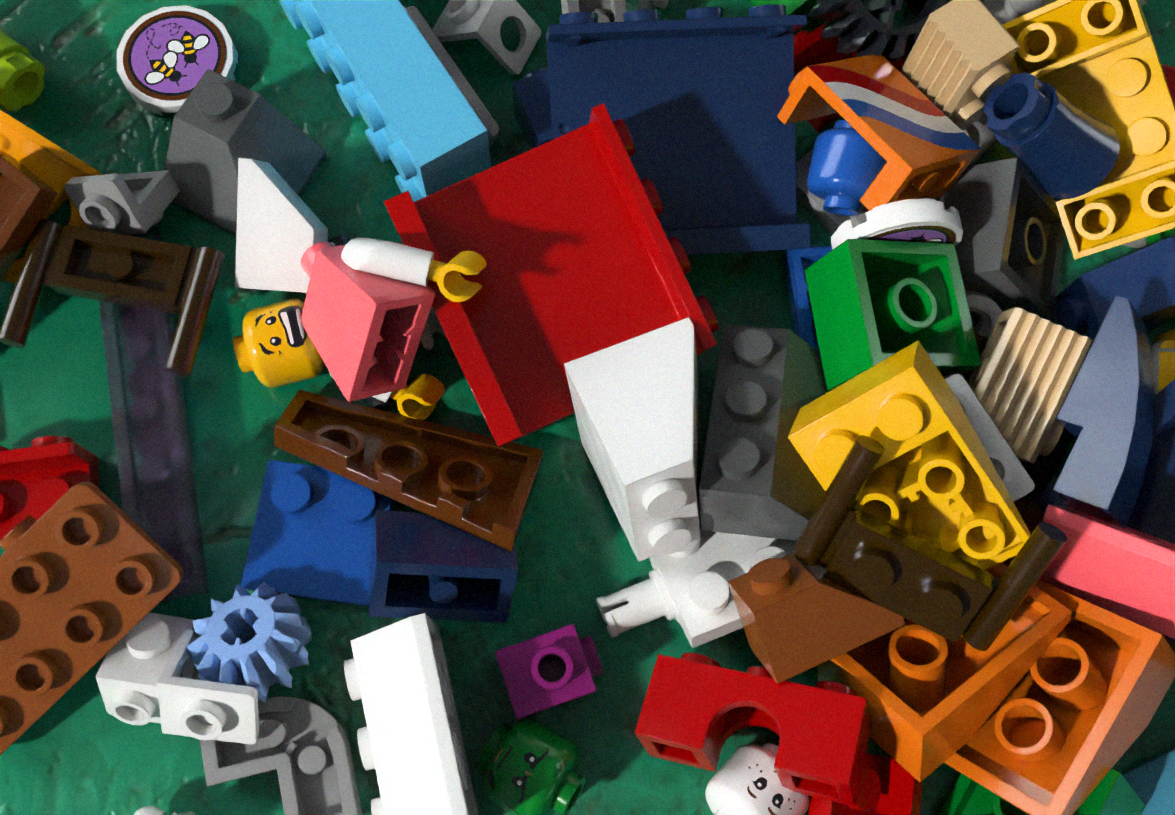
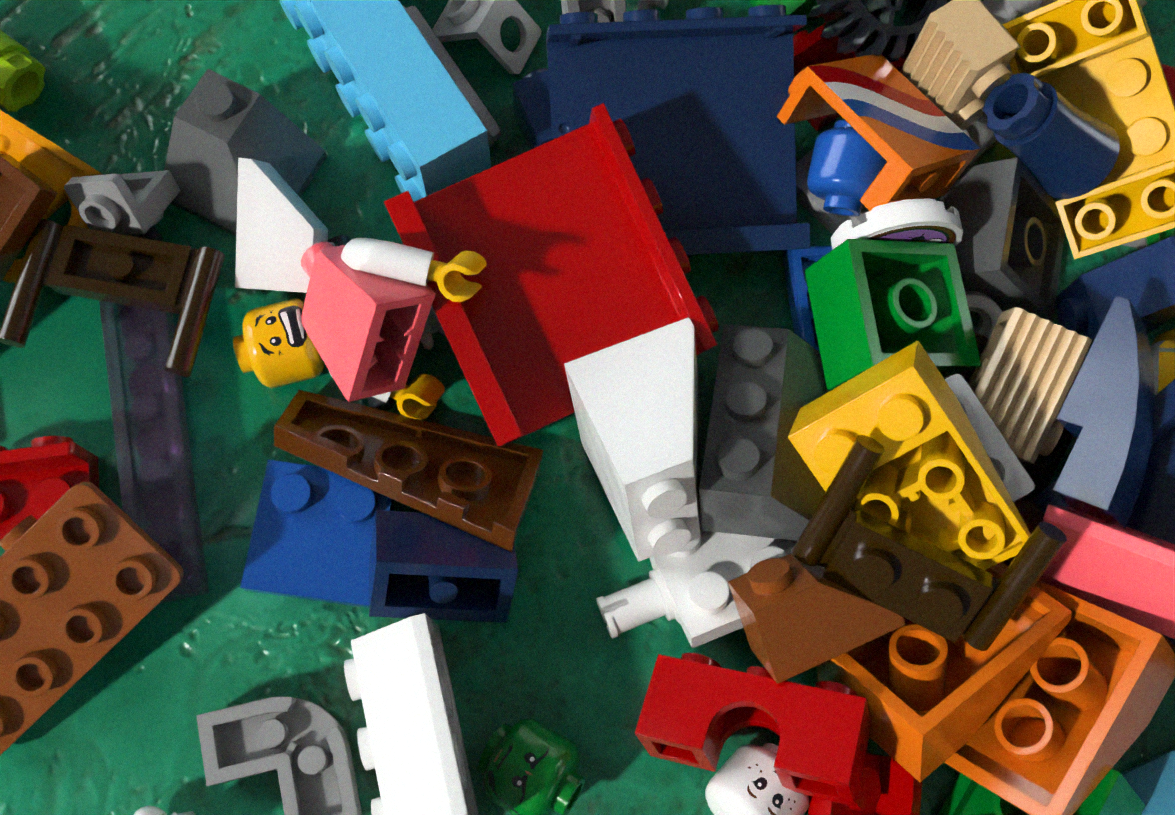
(134, 666): white bracket -> none
(169, 54): tile -> none
(204, 707): white bracket -> none
(251, 640): light blue gear -> none
(549, 670): magenta brick -> none

